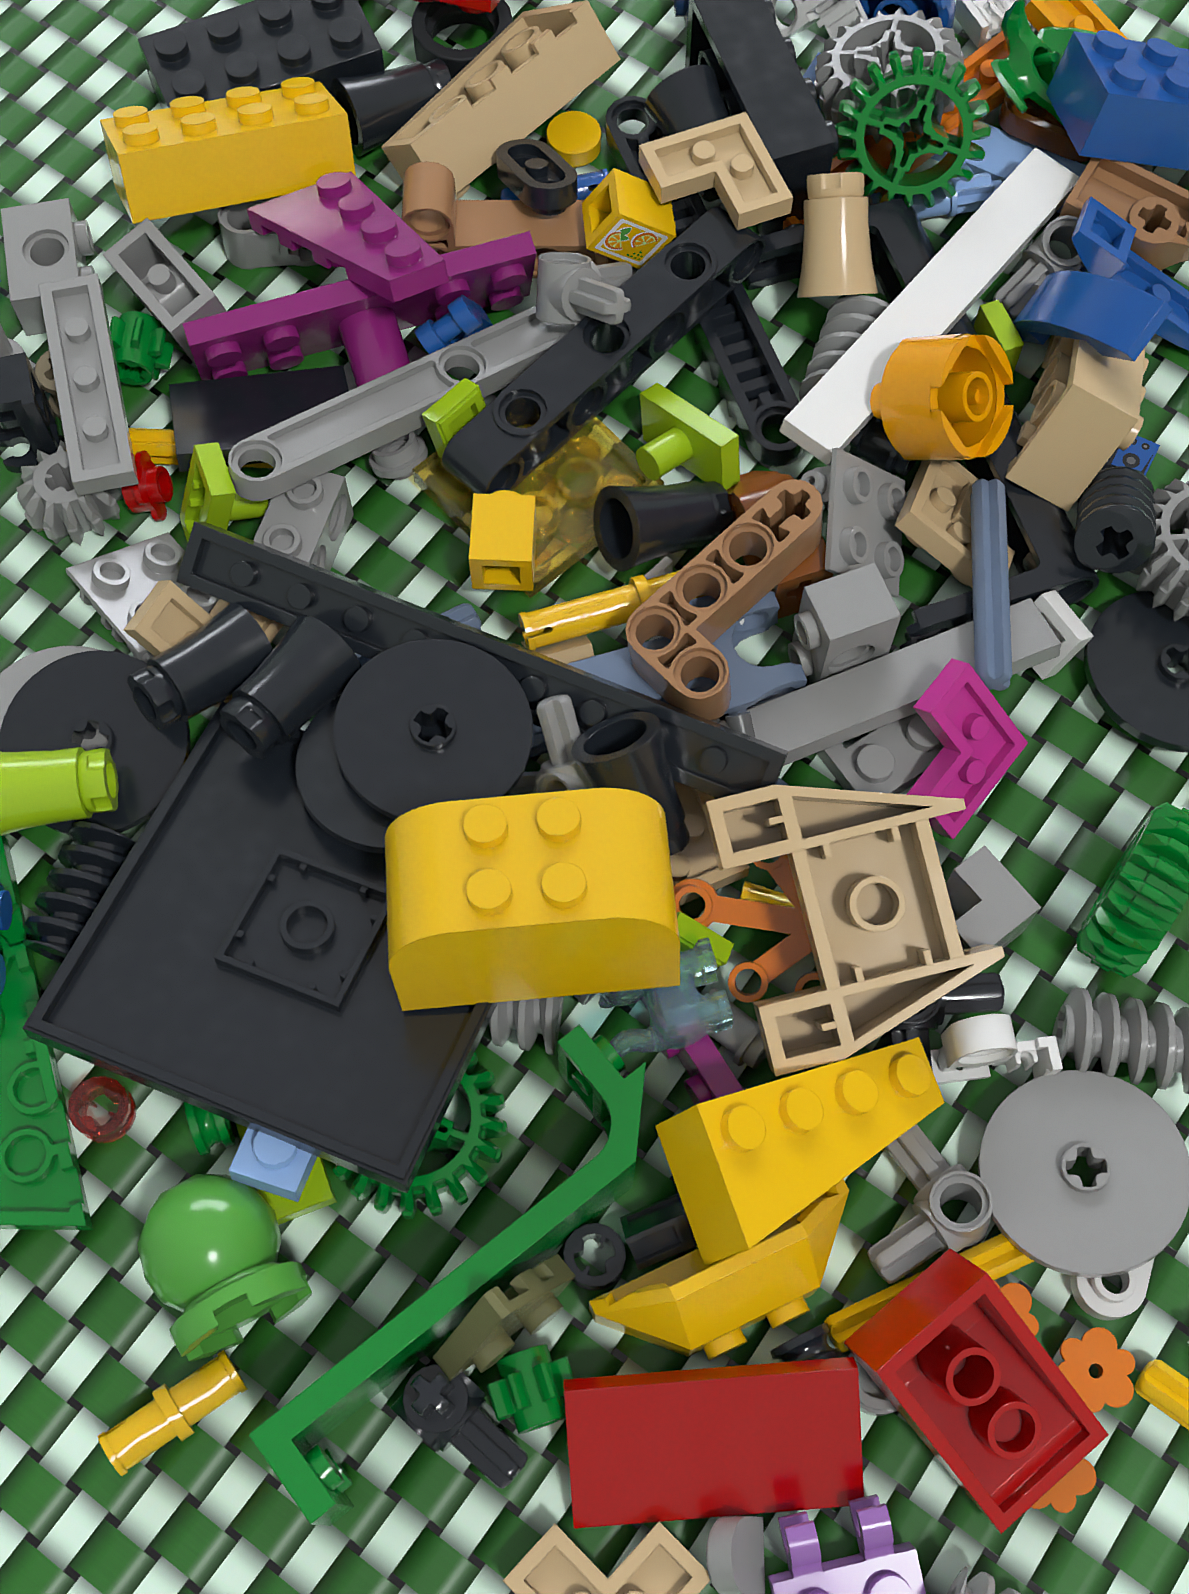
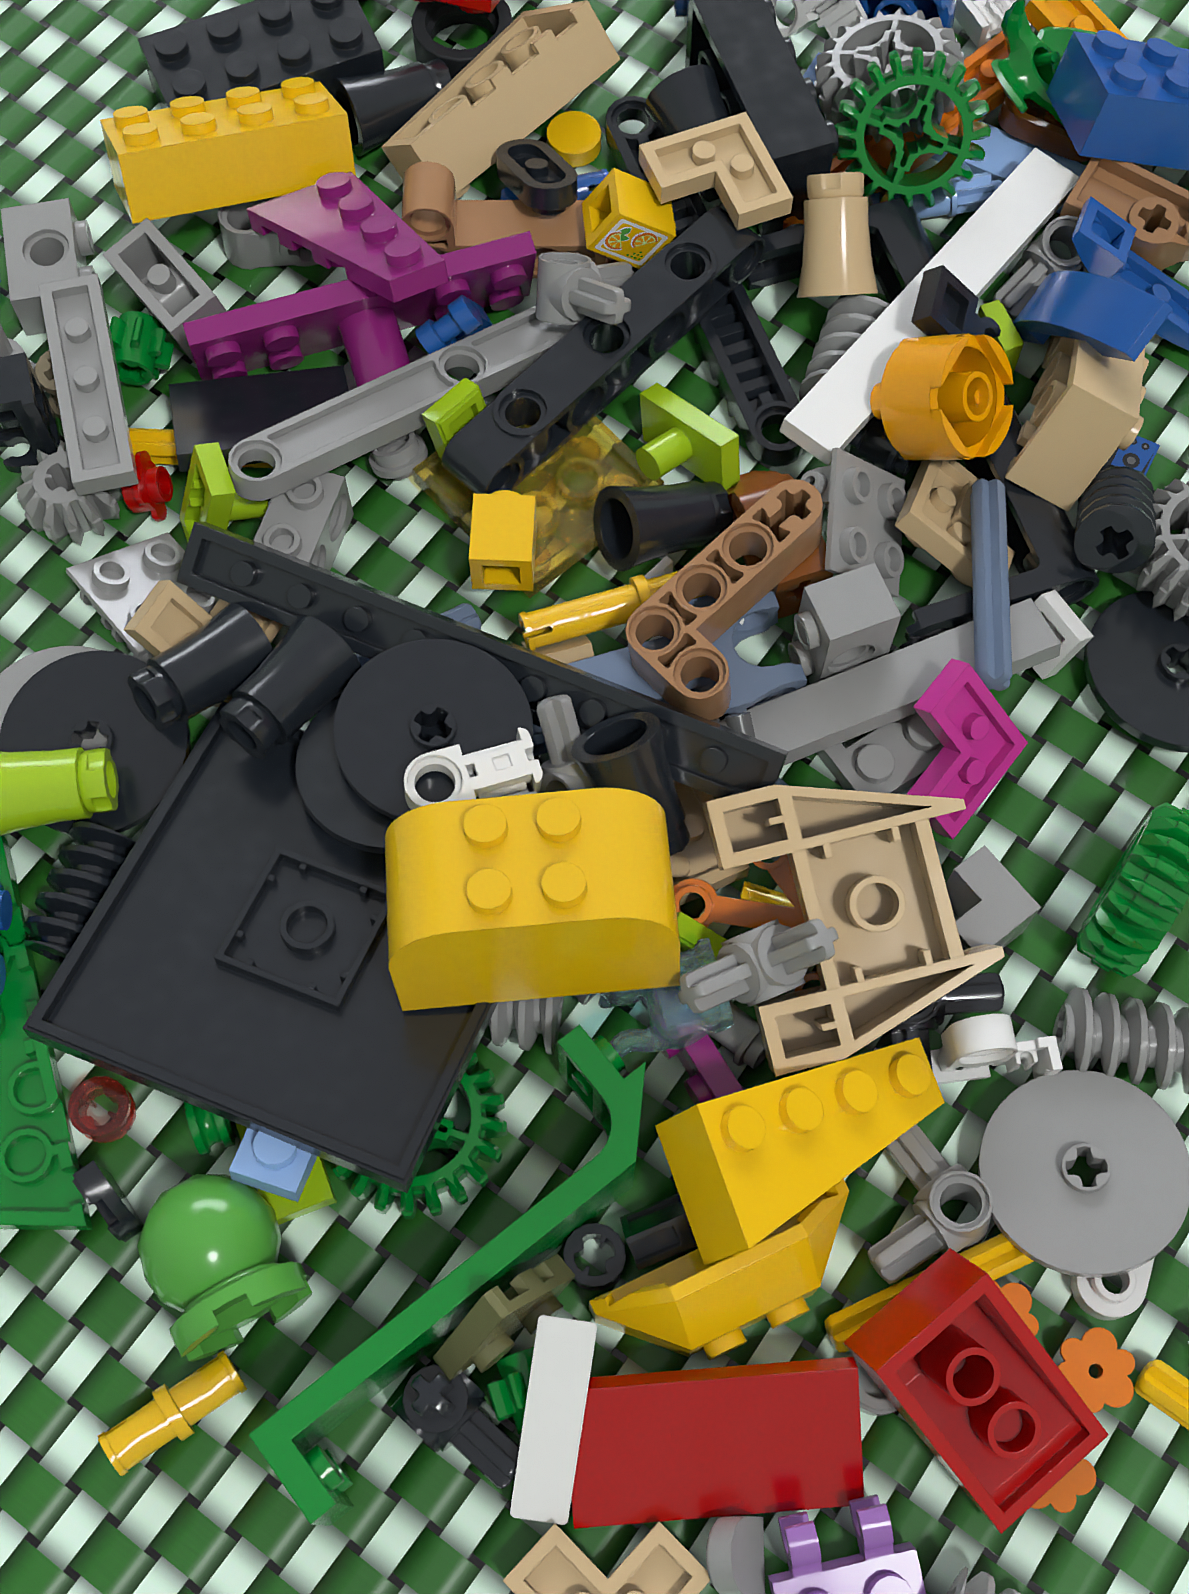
(101, 1189): none -> black tile
(499, 771): none -> white piece
(553, 1419): none -> white sticker
(758, 965): none -> light grey axle
(807, 1346): black bush -> none
(949, 307): none -> black plate

